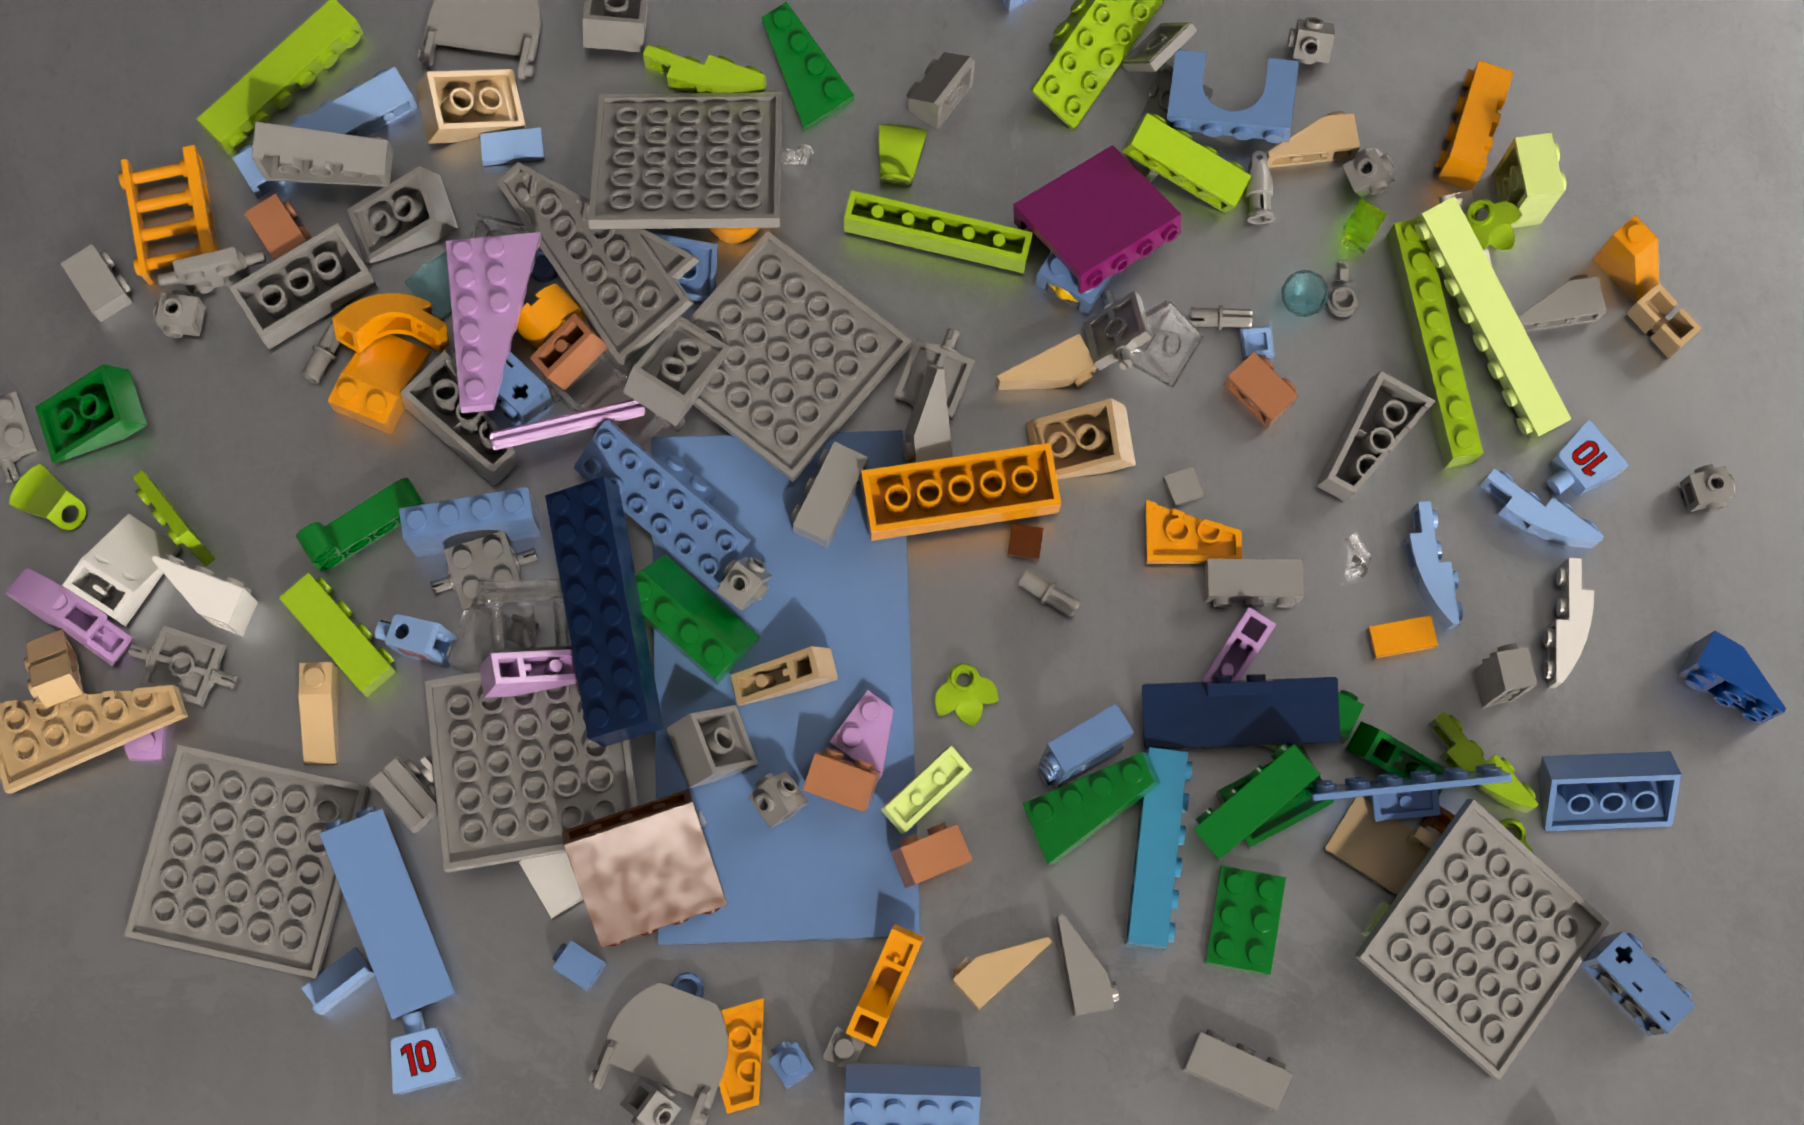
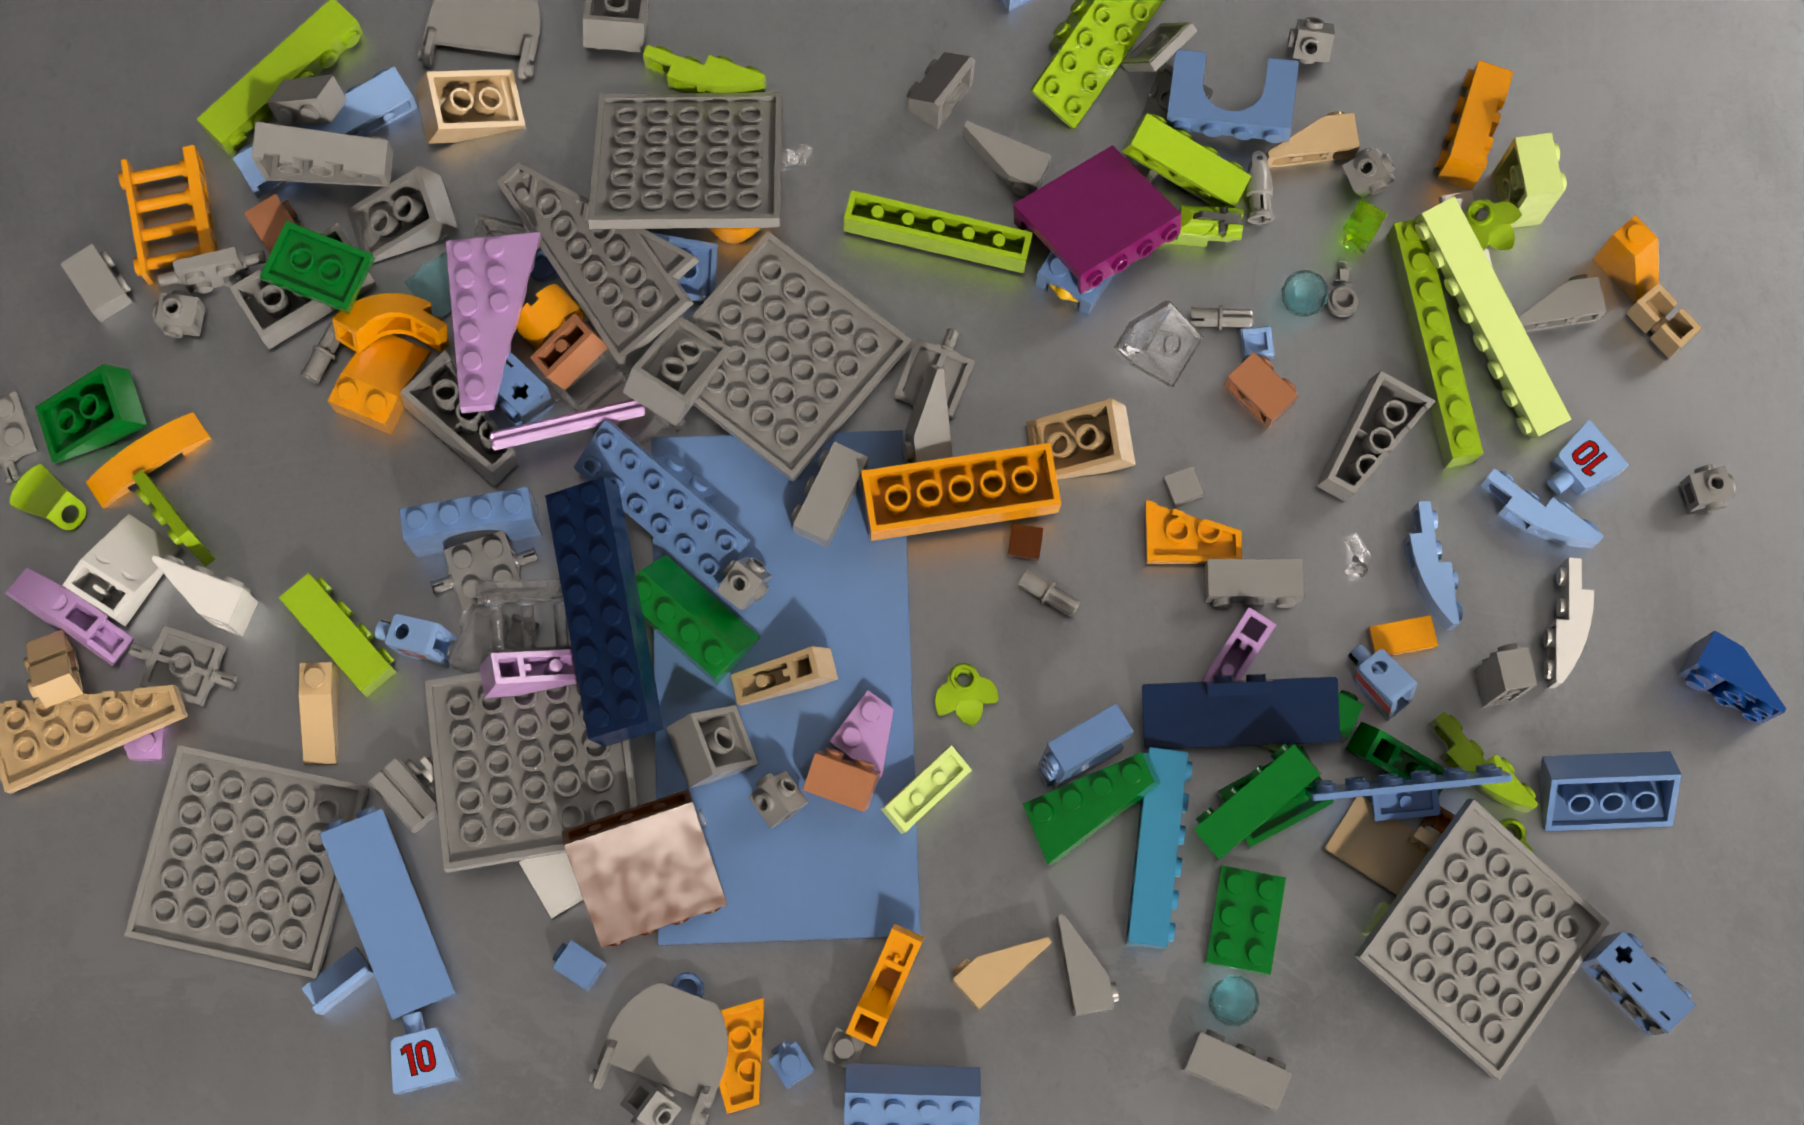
(146, 454): none -> light orange slope
(307, 101): none -> light grey brick
(317, 267): none -> green plate
(358, 527): green beam -> none
(512, 146): light blue tile -> none
(808, 73): green wing -> none
(899, 152): lime piece -> none
(931, 855): nougat brick -> none
(1012, 161): none -> light grey slope
(1053, 369): tan slope -> none
(1117, 330): light grey plate -> none
(1208, 224): none -> lime plate
(1234, 1001): none -> clear light blue hair
(1382, 680): none -> light blue torso

